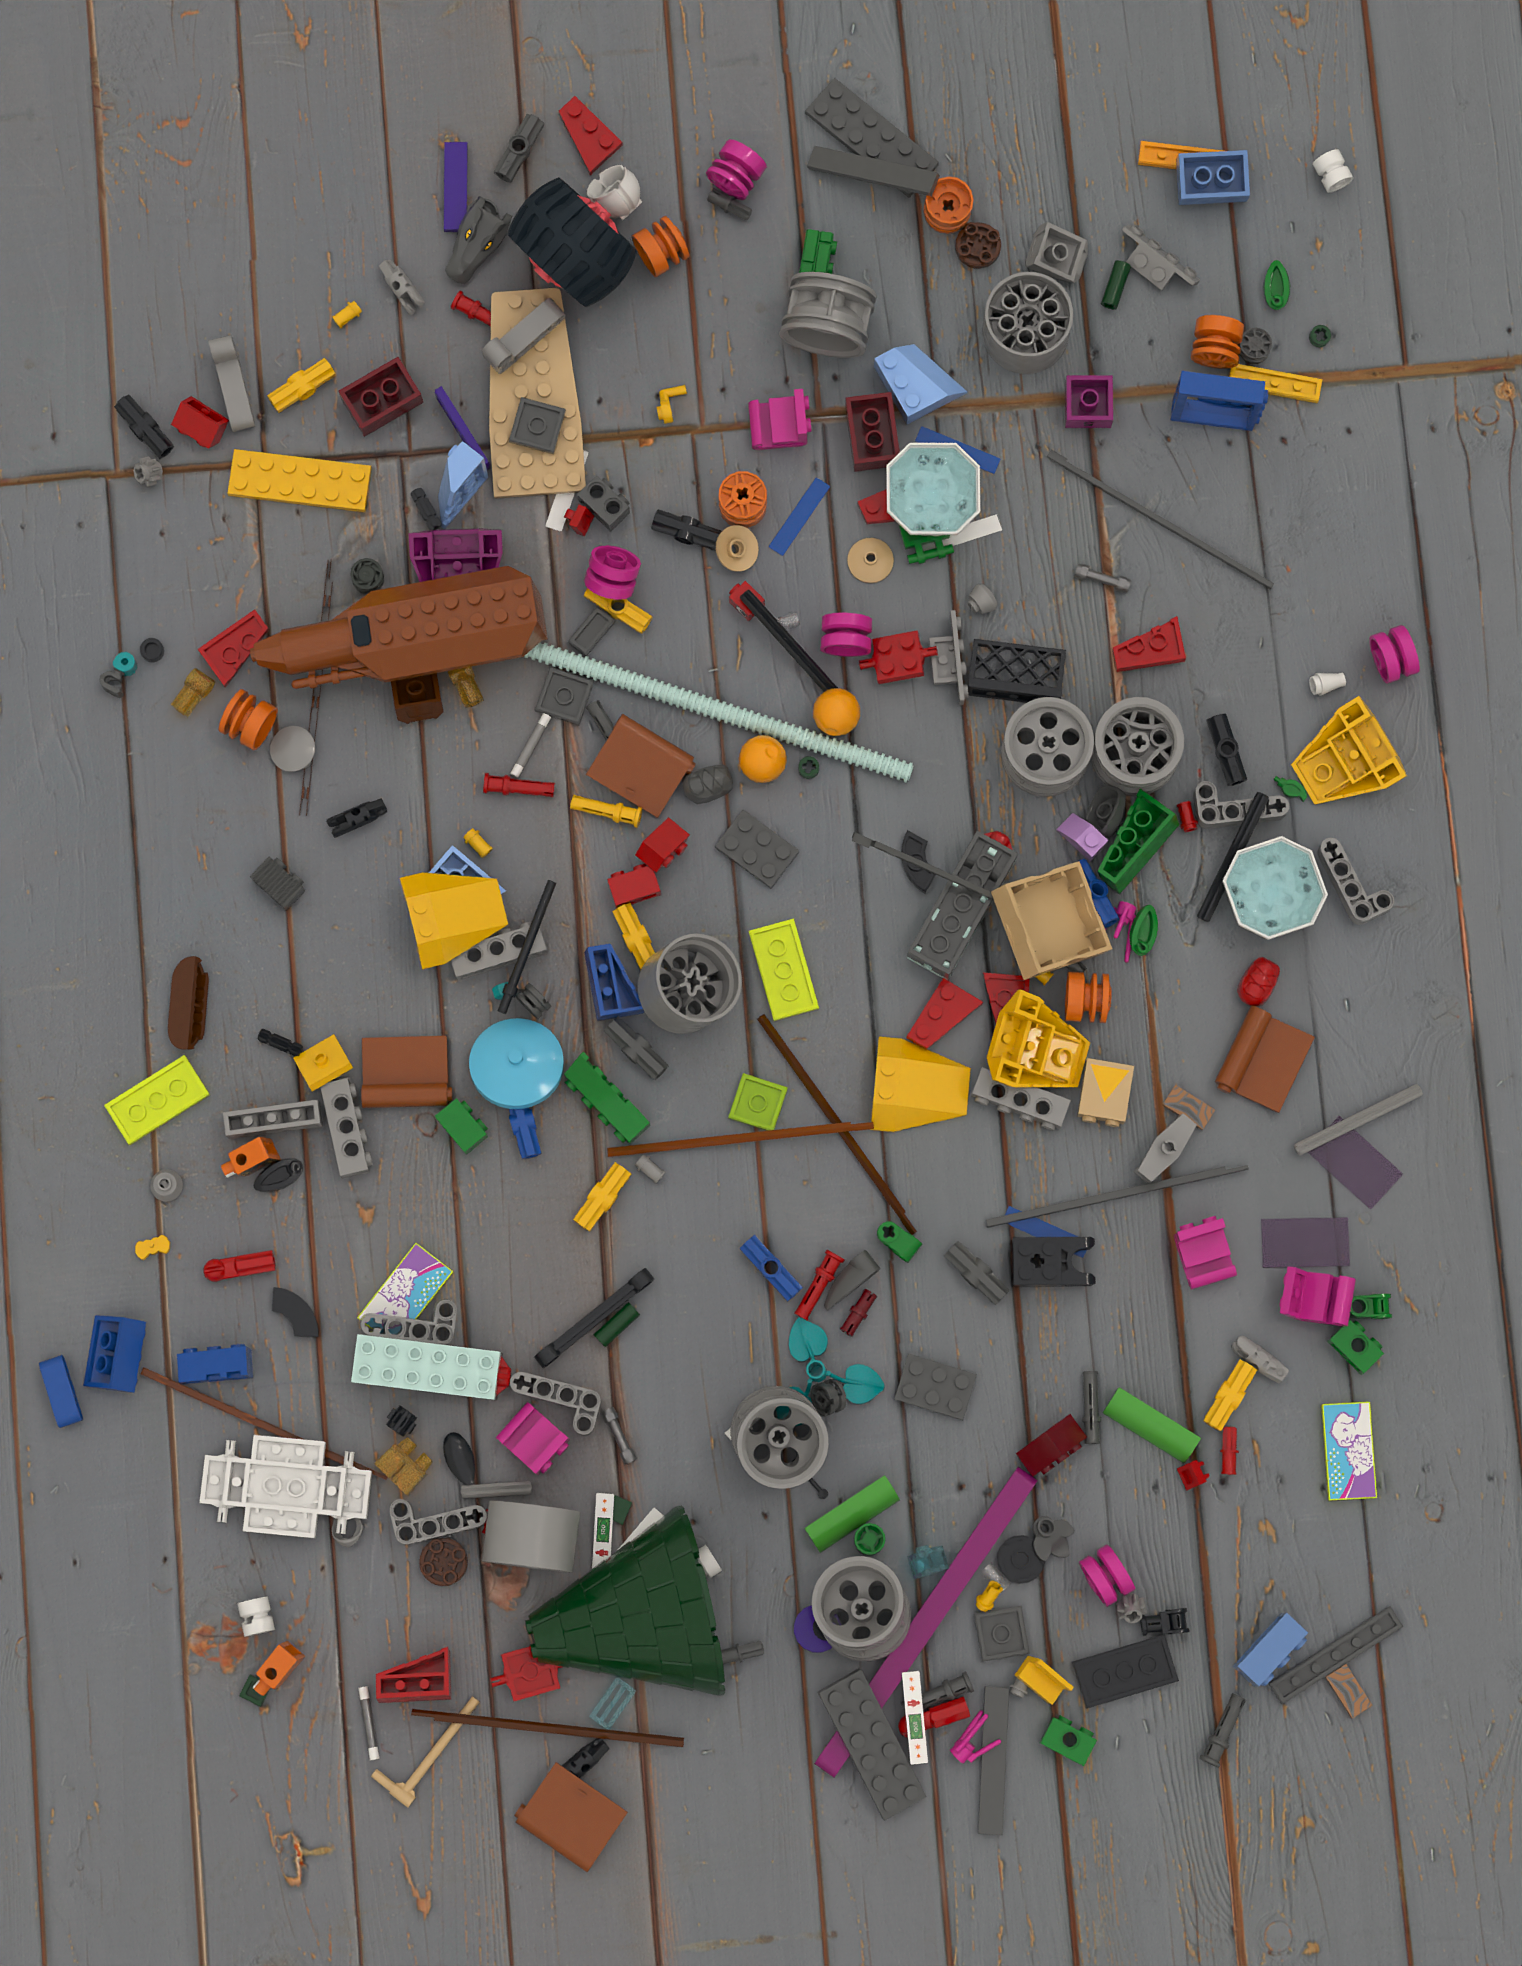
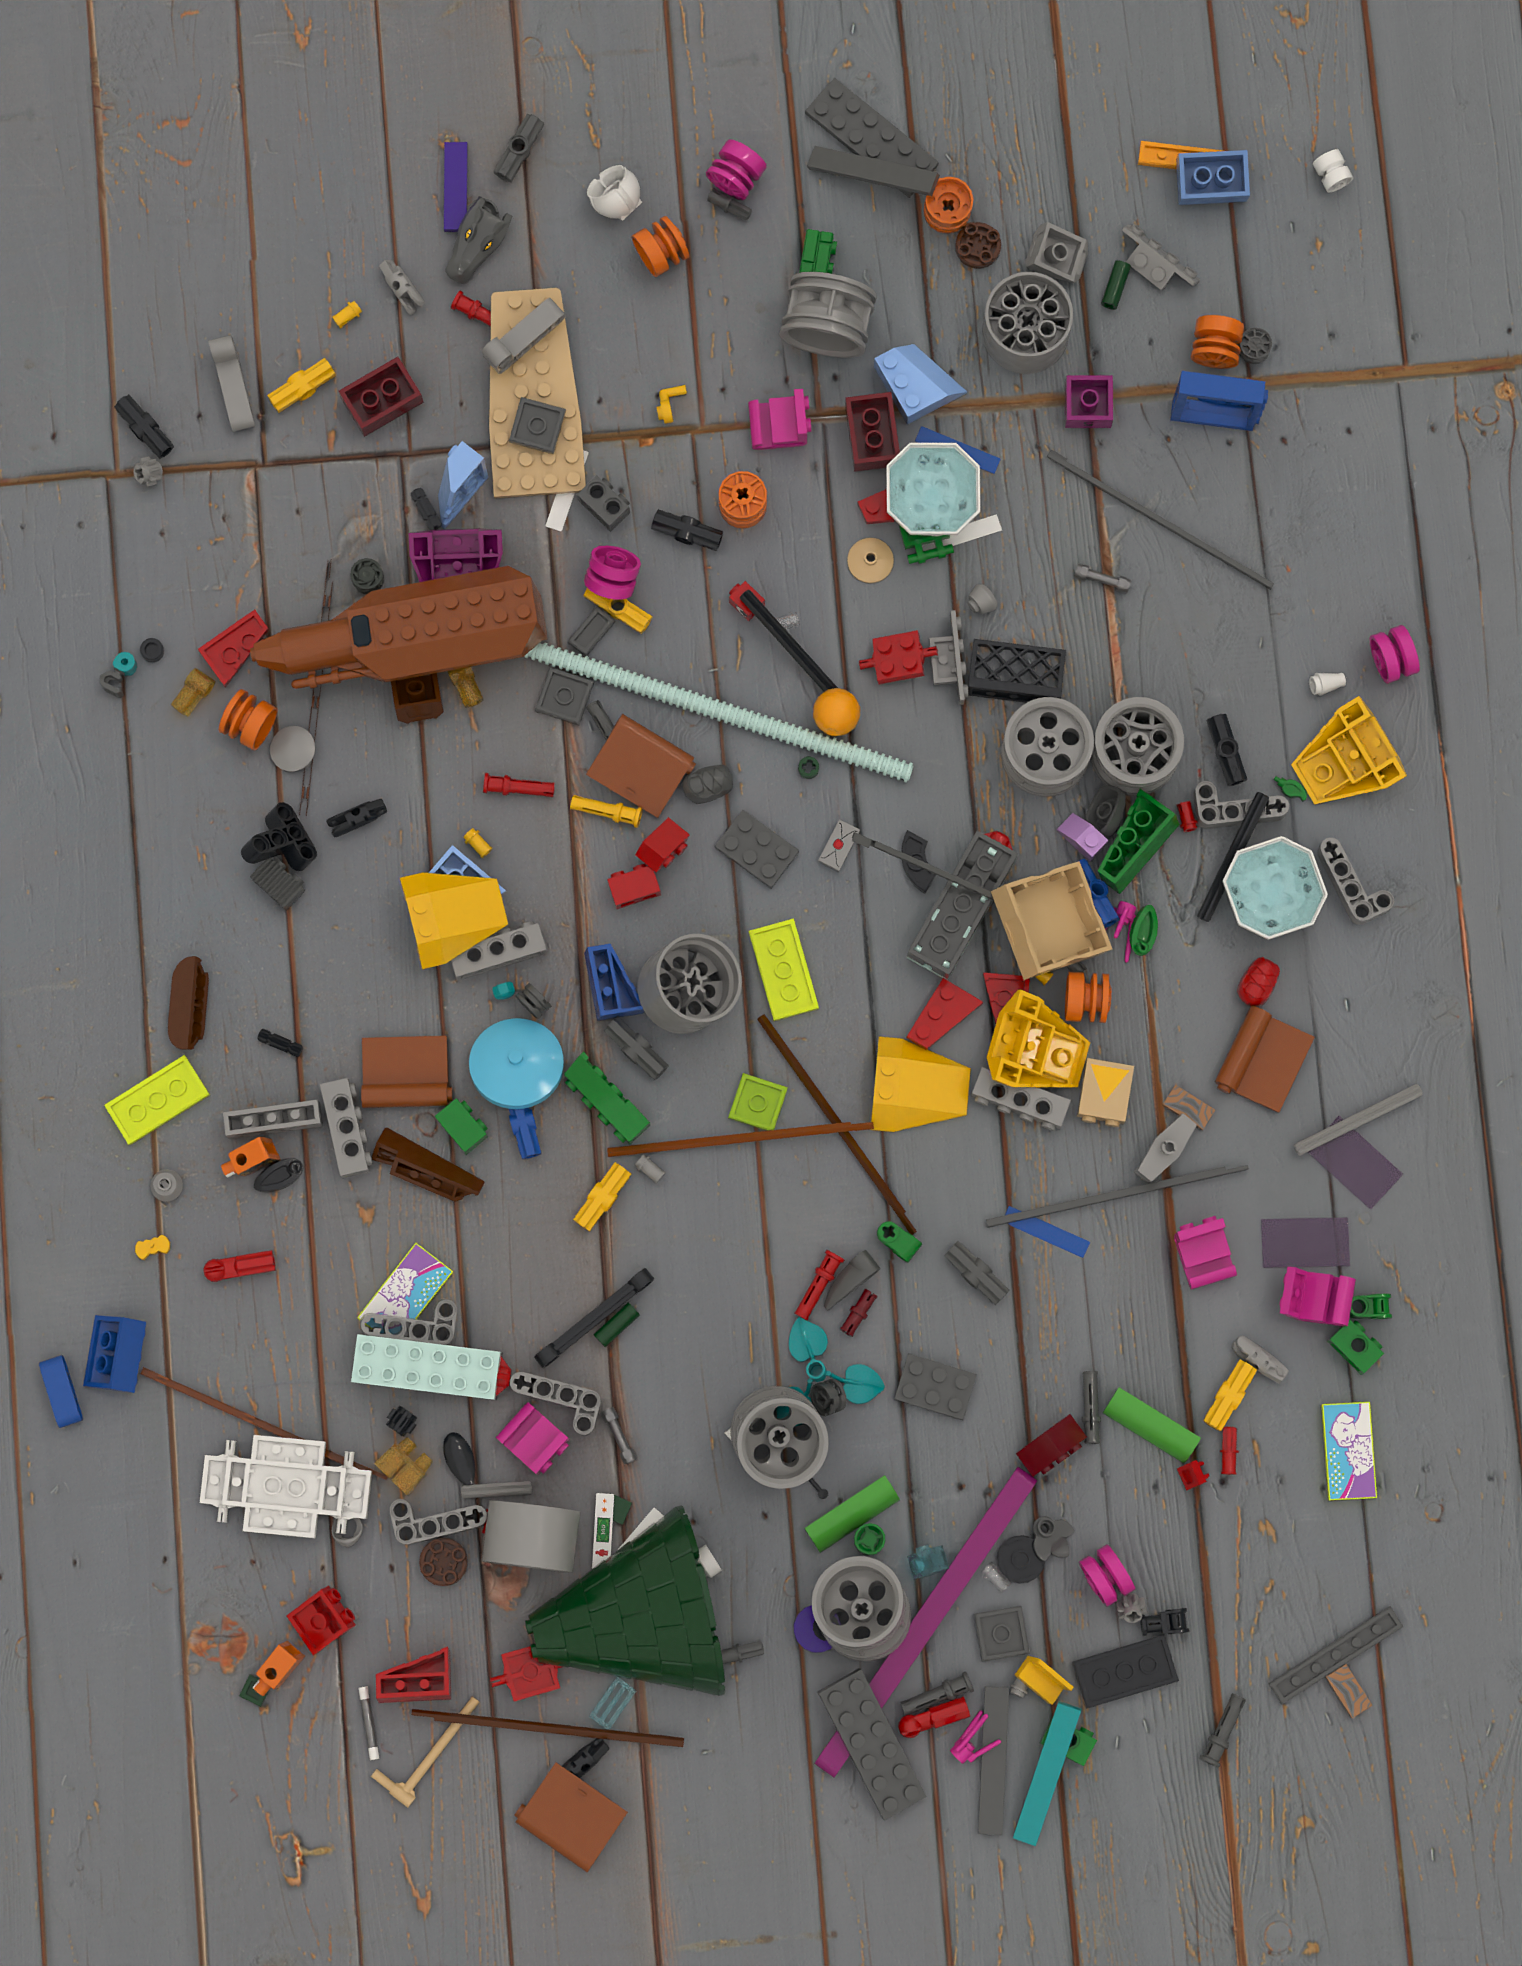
(199, 422): red brick -> none
(215, 1364): blue wedge -> none
(256, 1616): white wheel -> none
(284, 837): none -> black beam
(296, 1311): black tile -> none
(299, 480): yellow plate -> none
(321, 1619): none -> red plate
(323, 1062): yellow plate -> none
(424, 1167): none -> reddish brown wedge
(458, 422): dark purple tile -> none
(510, 989): black bar -> none
(530, 745): light grey bar -> none
(572, 242): black wheel -> none
(580, 519): red tile -> none
(591, 137): red wing -> none
(634, 934): yellow piece -> none
(745, 545): tan dish -> none
(760, 1256): blue piece -> none
(762, 759): light orange piece -> none
(799, 516): blue sticker -> none
(838, 845): none -> light grey tile
(846, 634): dark pink wheel -> none
(914, 1717): white sticker -> none
(985, 1600): yellow pin -> none
(1047, 1773): none -> teal tile
(1056, 1258): black brick -> none
(1155, 648): red wing -> none
(1271, 1650): medium blue brick -> none
(1276, 286): green arm -> none
(1281, 383): yellow tile -> none
(1327, 335): dark green bush -> none

